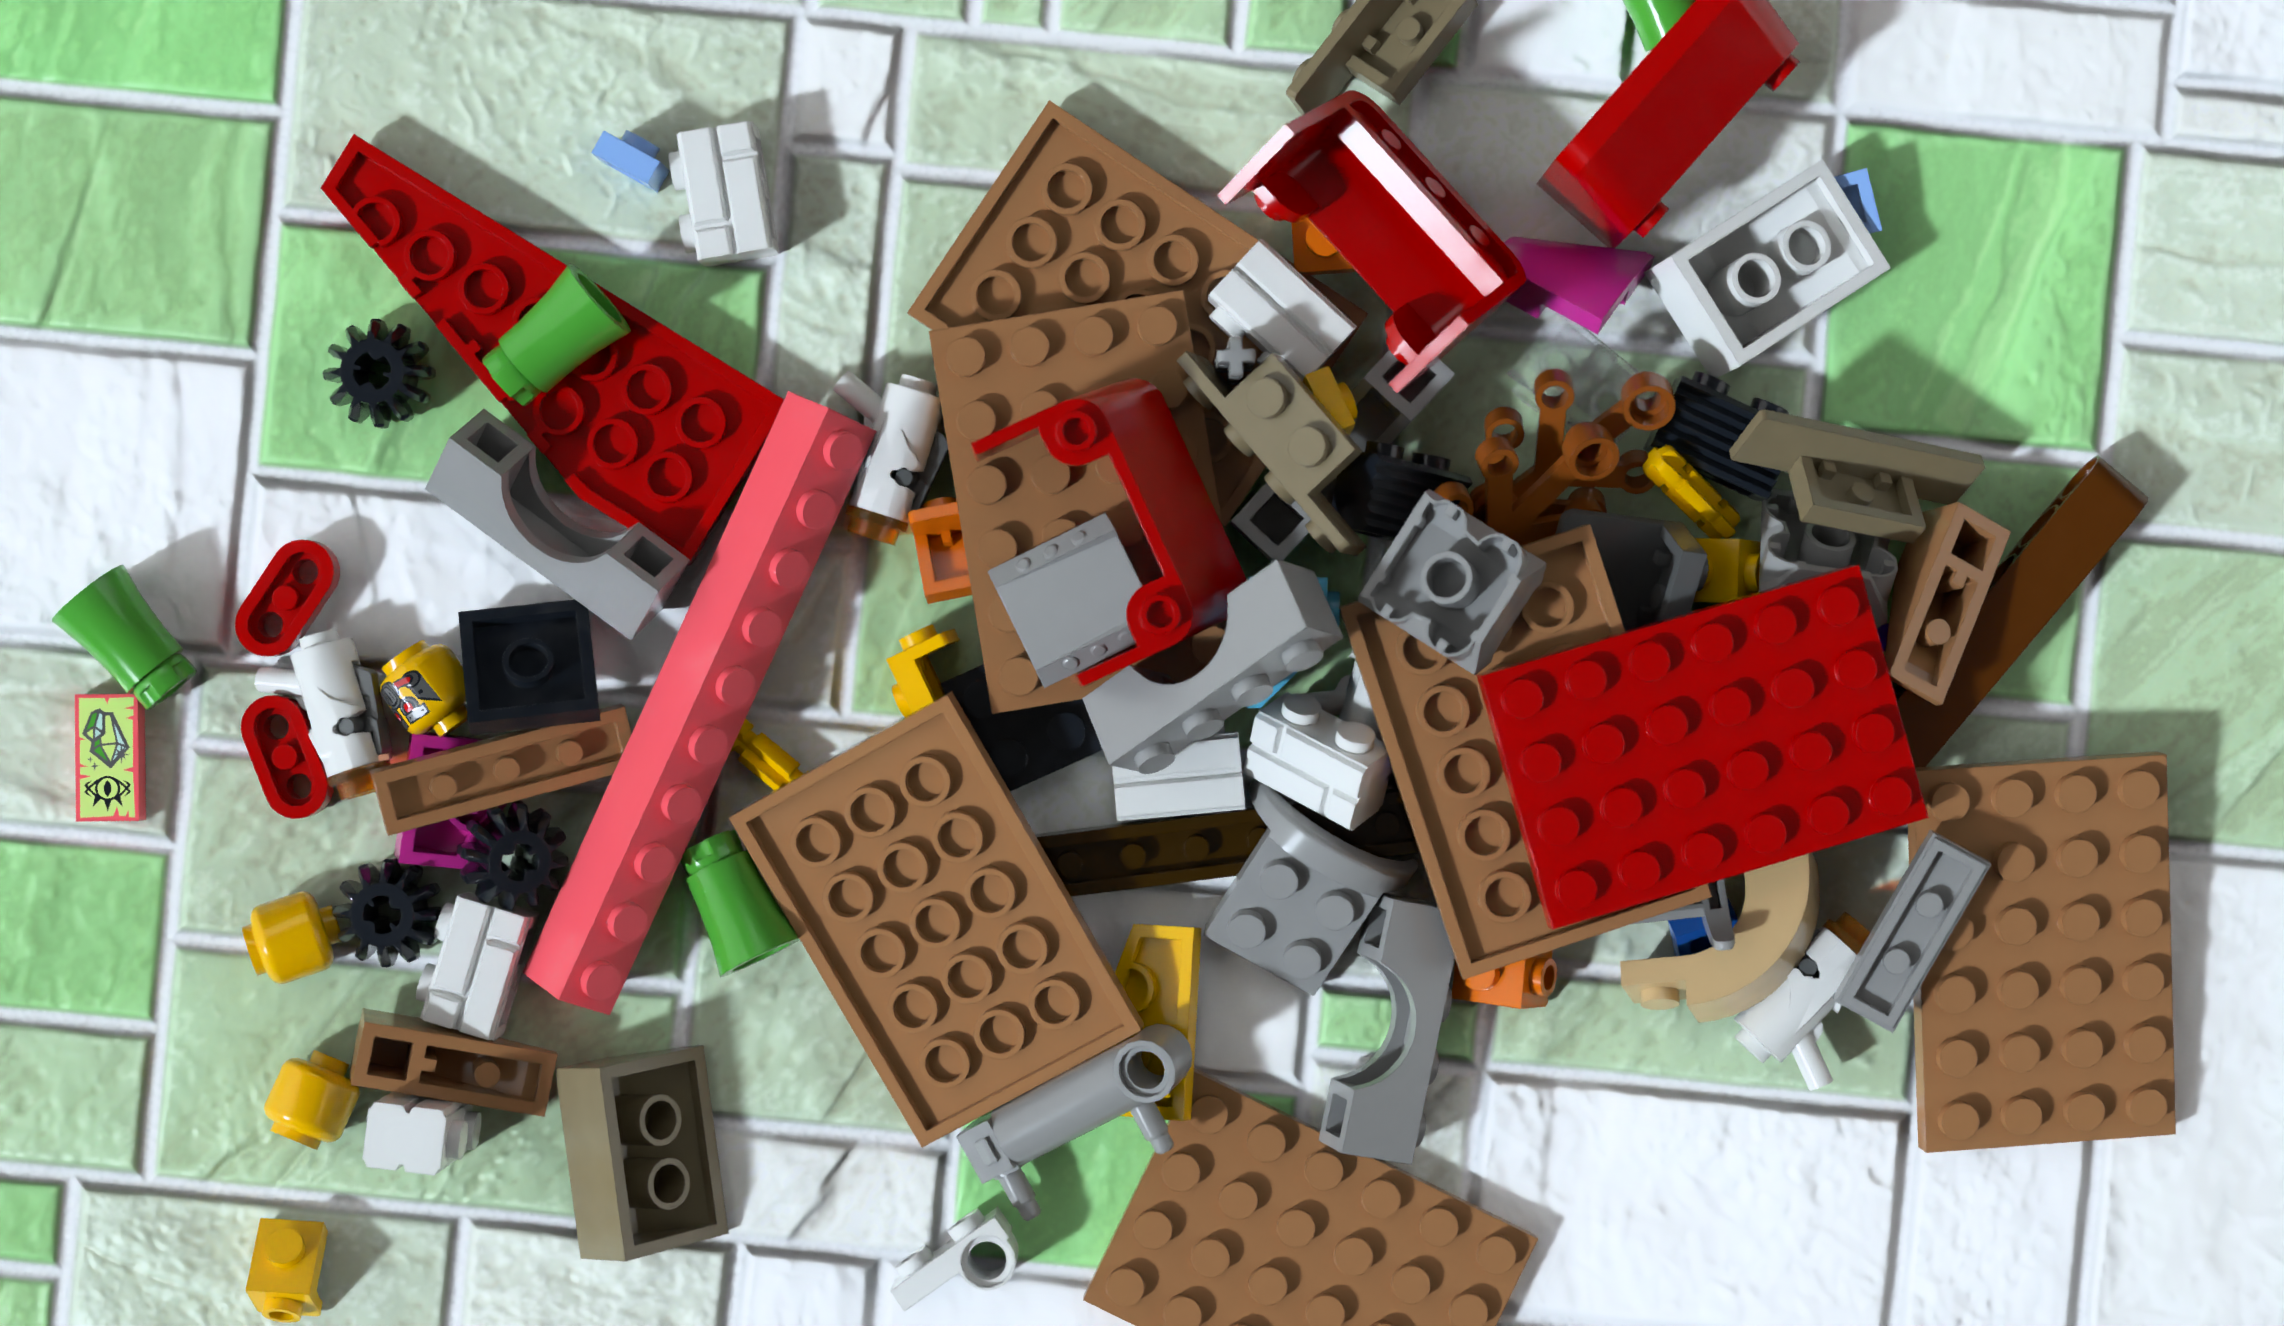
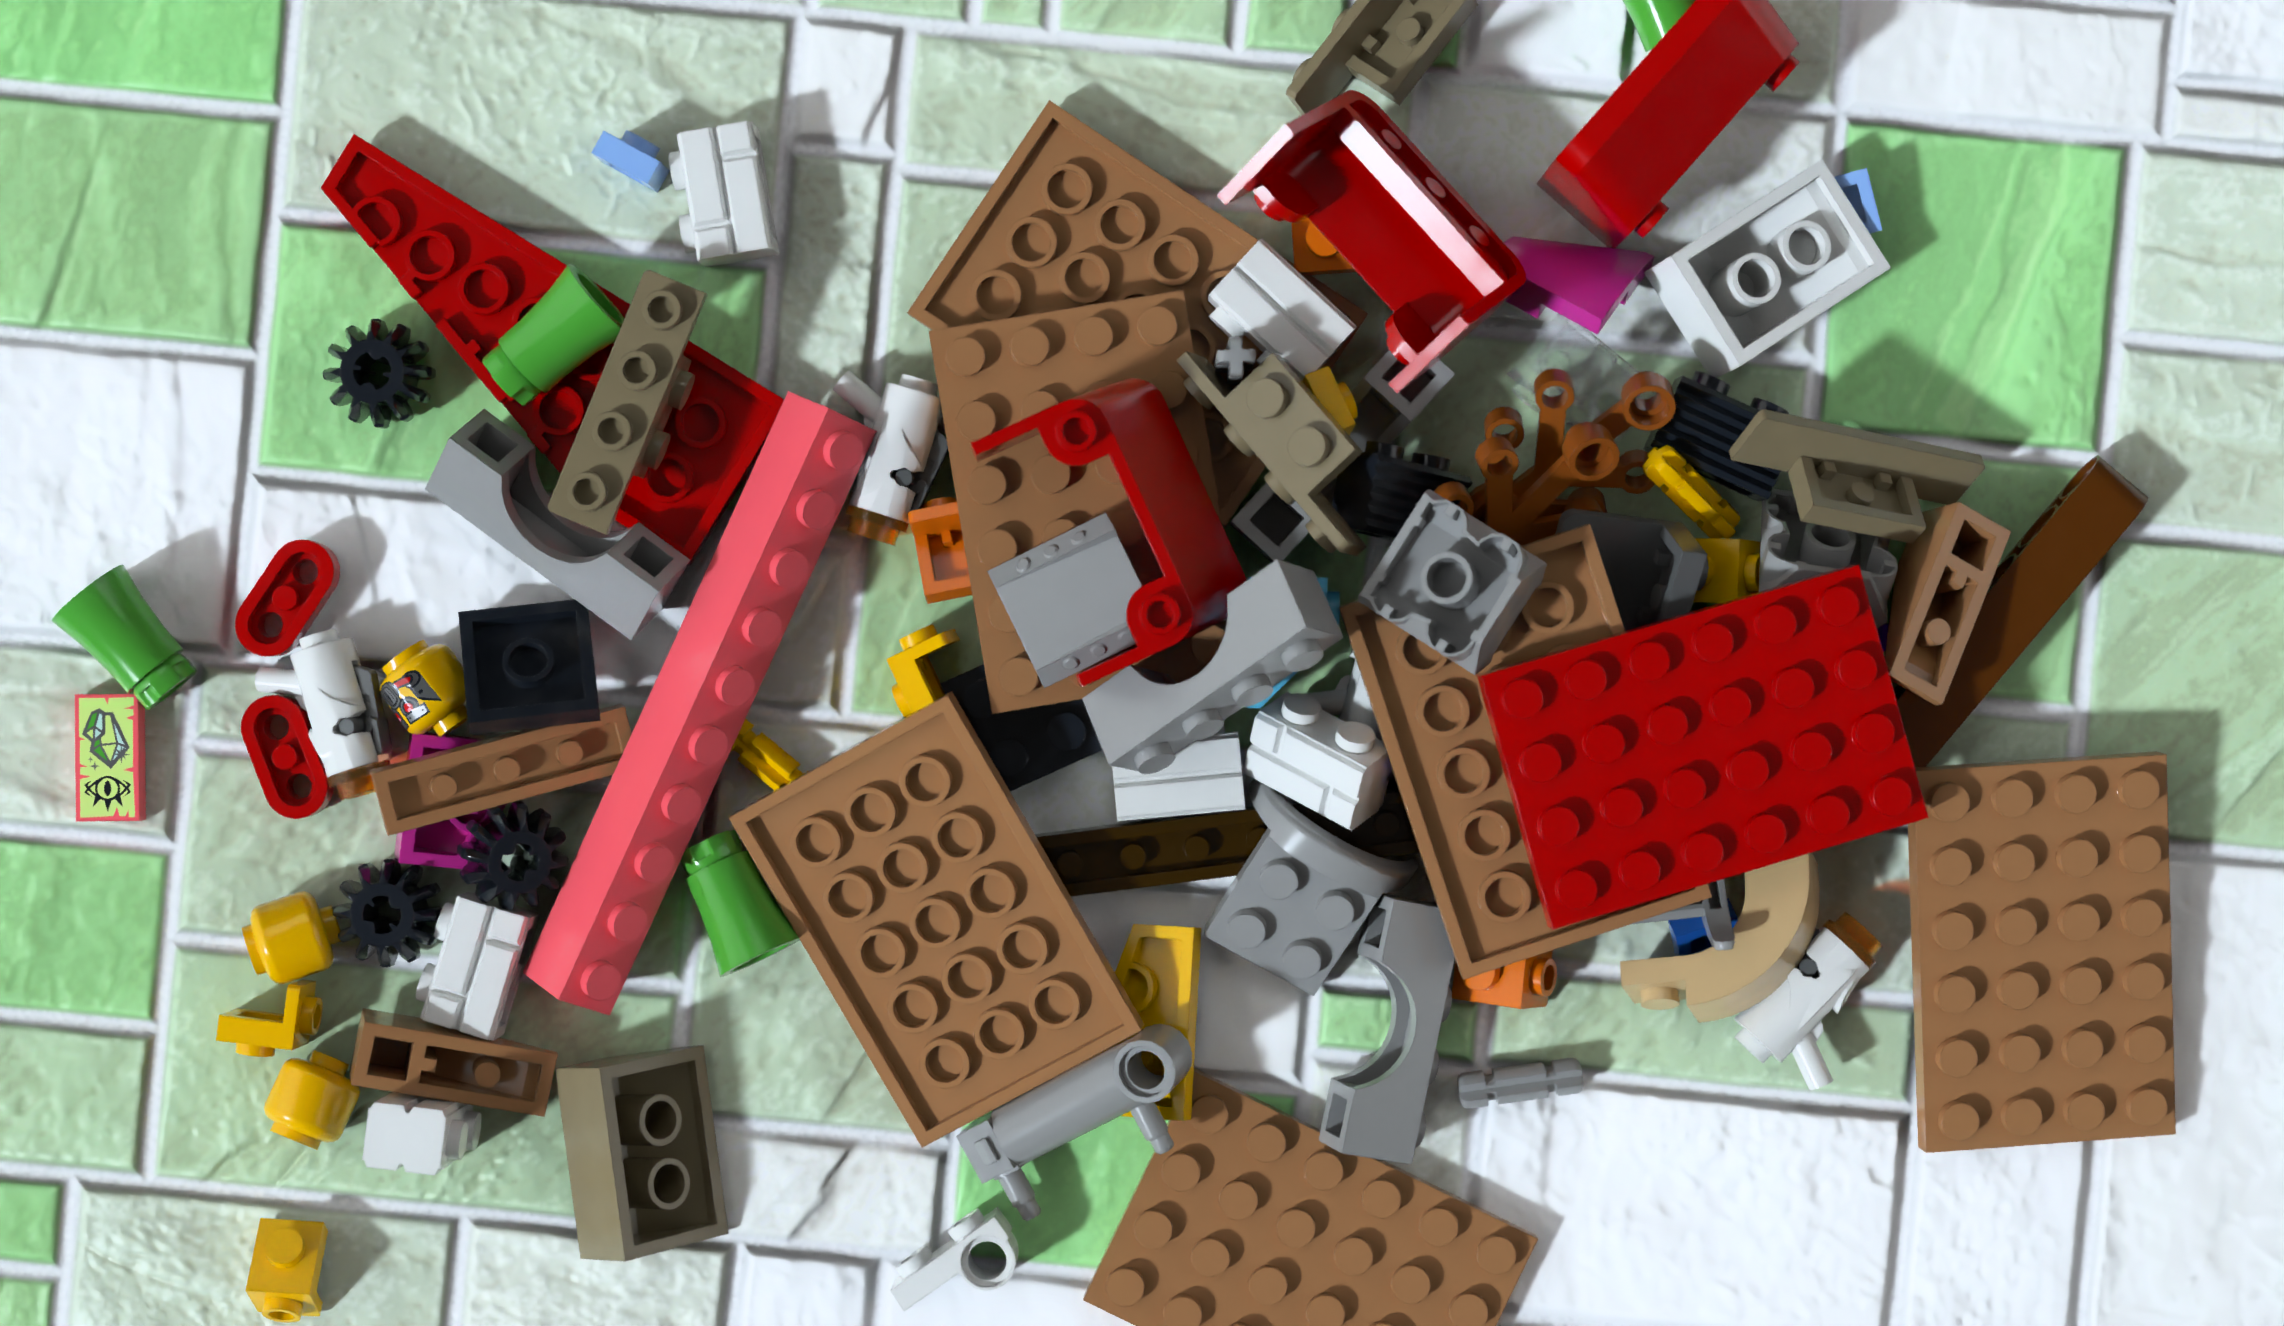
(261, 1032): none -> yellow bracket
(631, 403): none -> dark tan bracket
(1520, 1083): none -> light grey axle
(1911, 931): light grey tile -> none

